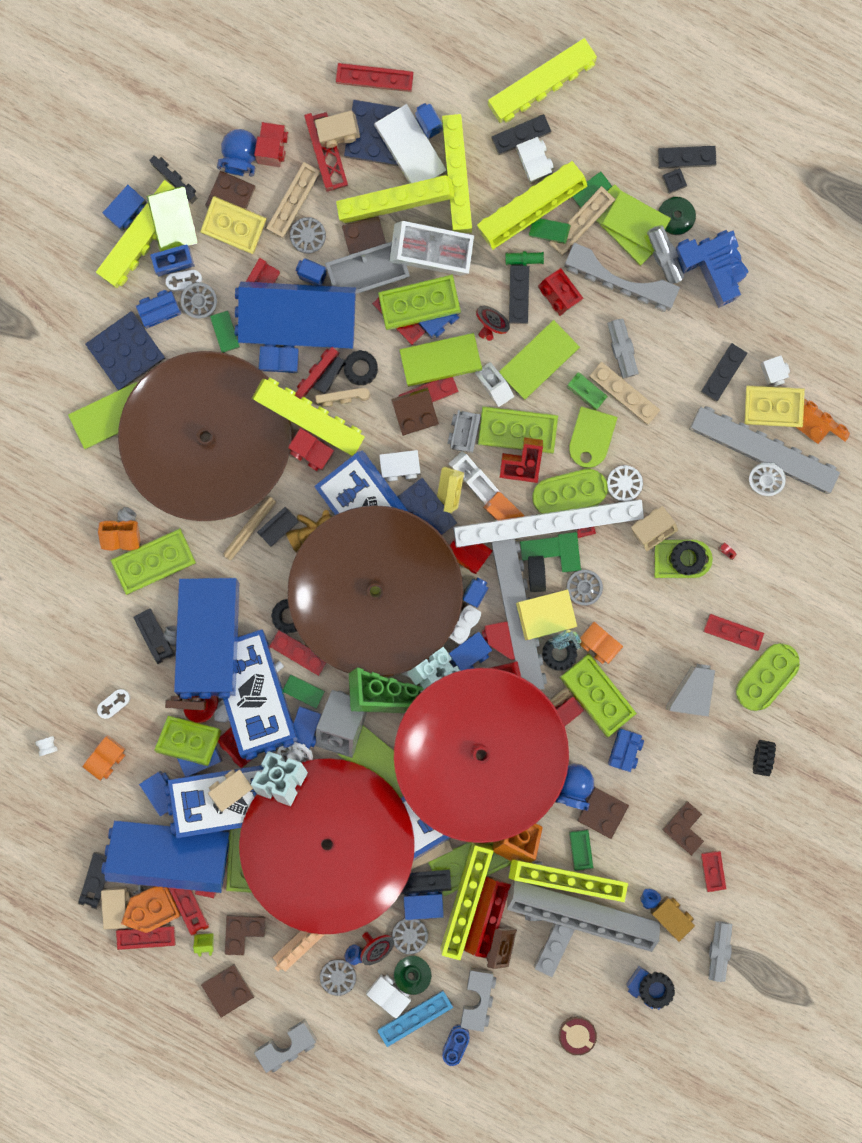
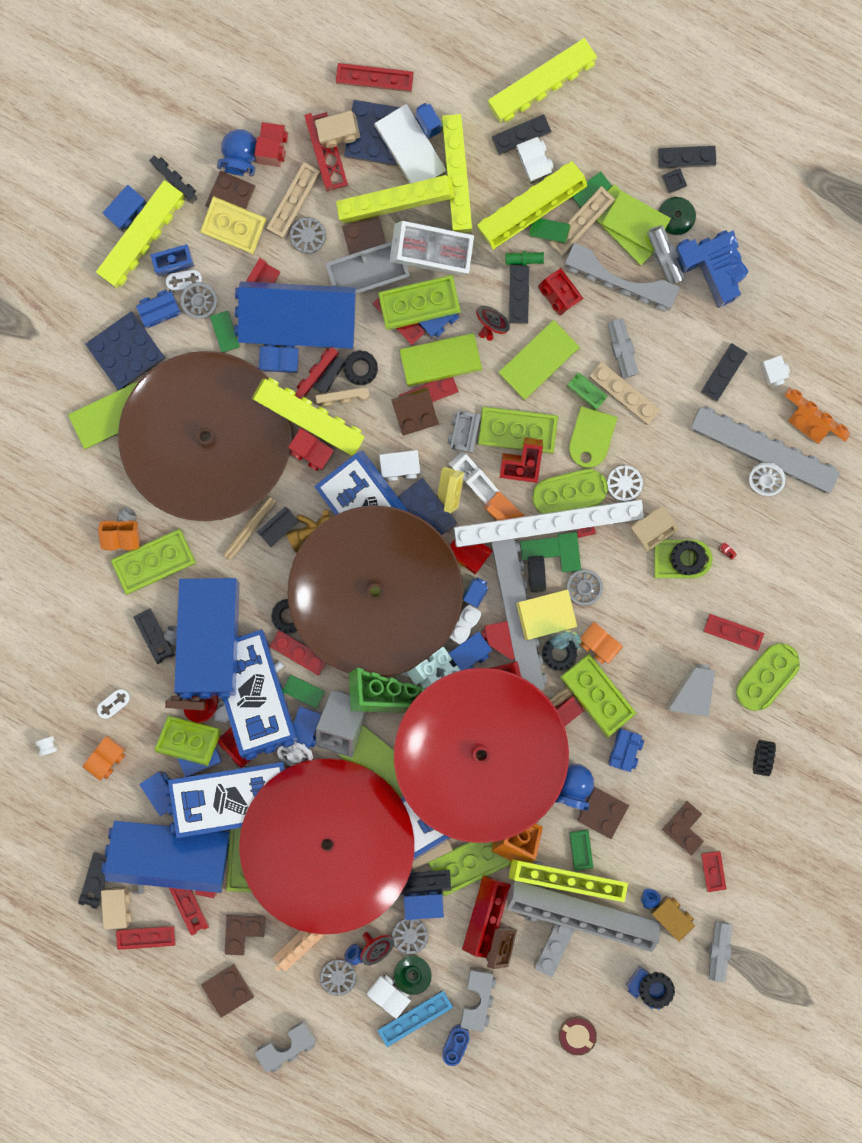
(150, 909): orange tile -> none
(172, 218): tile -> none
(203, 943): lime tile -> none
(229, 790): tan brick -> none
(279, 778): light aqua brick -> none
(311, 272): blue brick -> none
(466, 900): neon yellow brick -> none
(494, 384): white slope -> none
(774, 406): light yellow tile -> none

